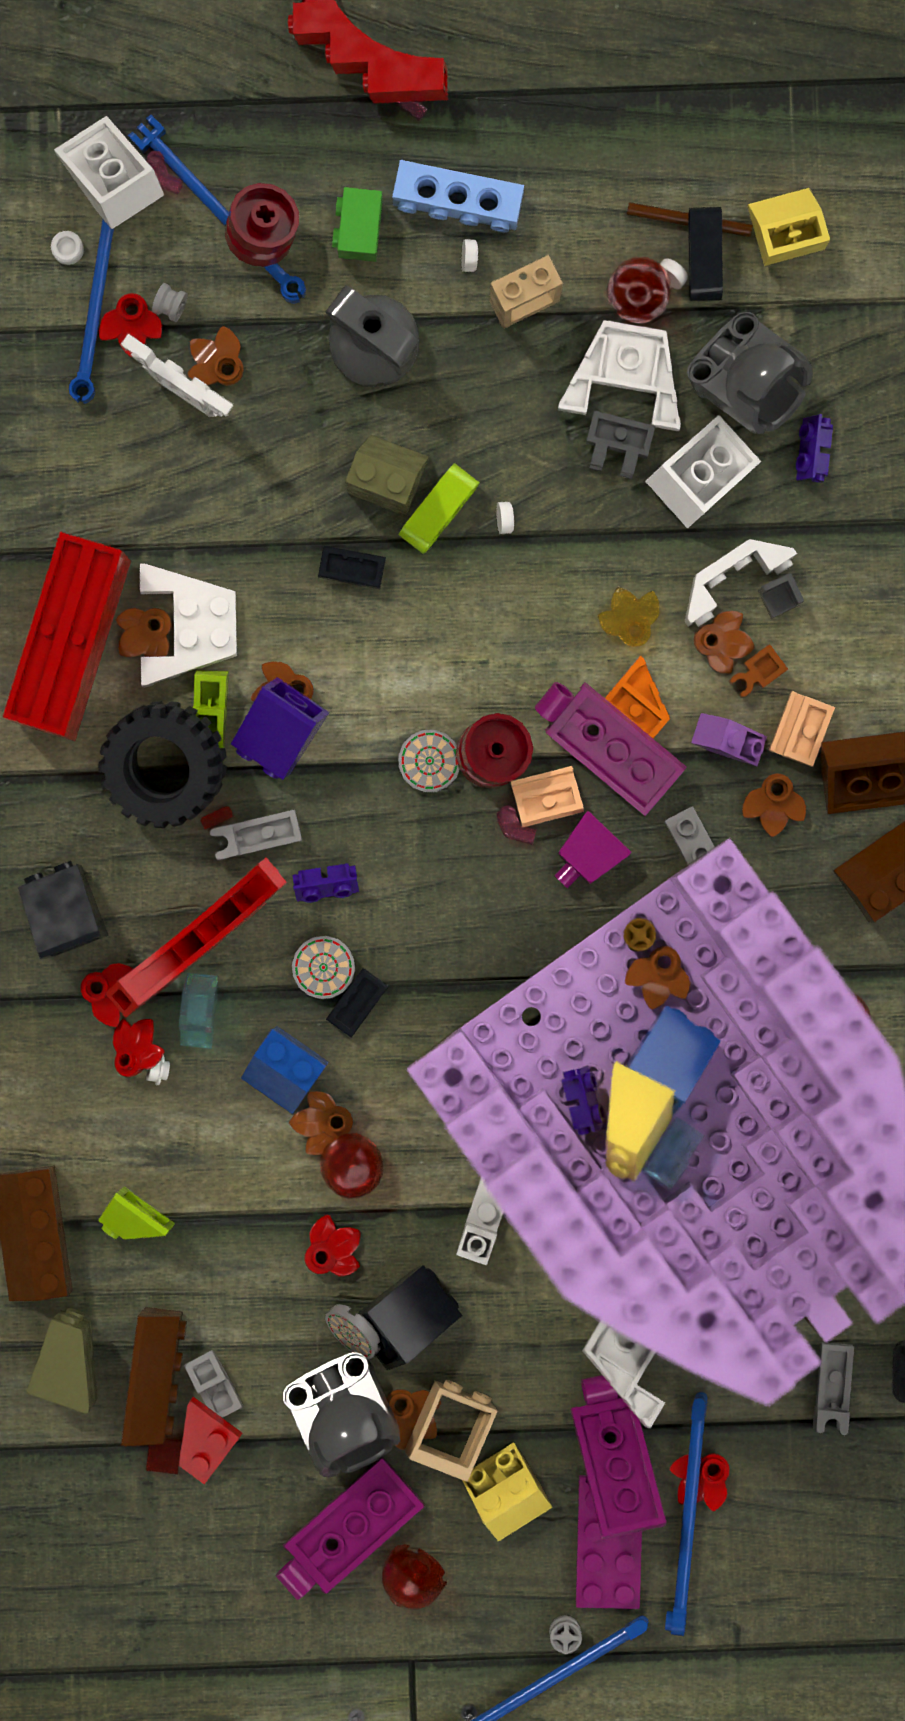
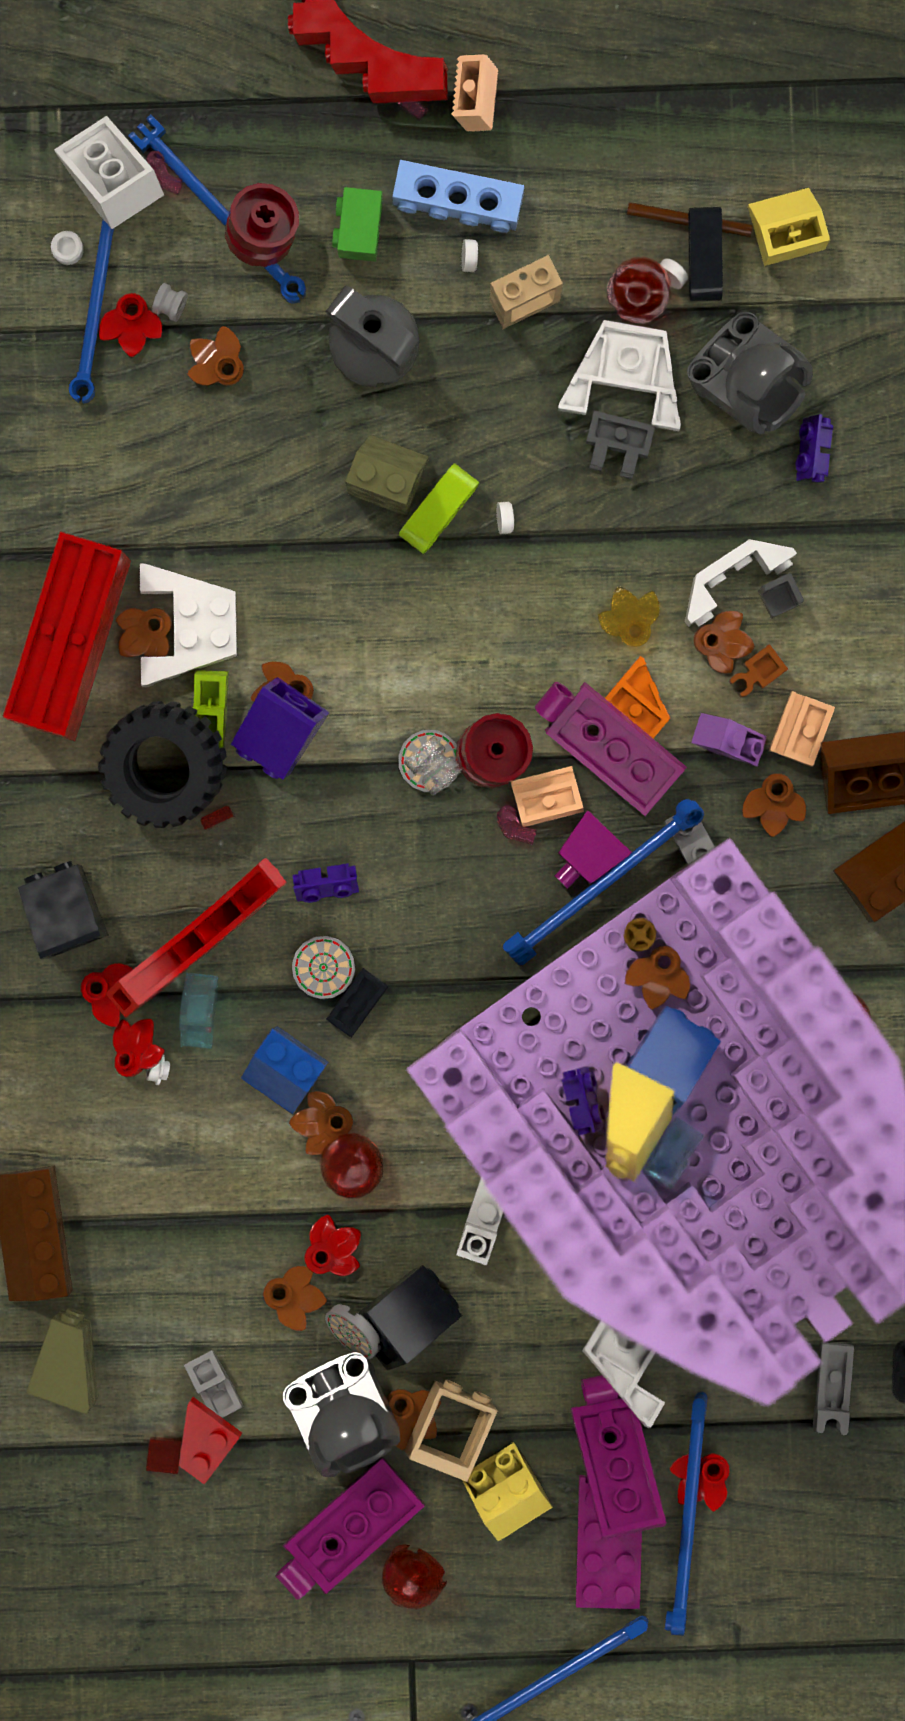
(133, 1218): lime slope -> none
(152, 1377): reddish brown slope -> none
(172, 377): white wing -> none
(258, 834): light grey plate -> none
(299, 1297): none -> dark orange plate
(351, 567): black plate -> none
(433, 765): none -> clear wheel
(475, 92): none -> light nougat brick
(565, 1641): light grey wheel -> none
(687, 816): none -> blue hinge
(703, 471): white slope -> none

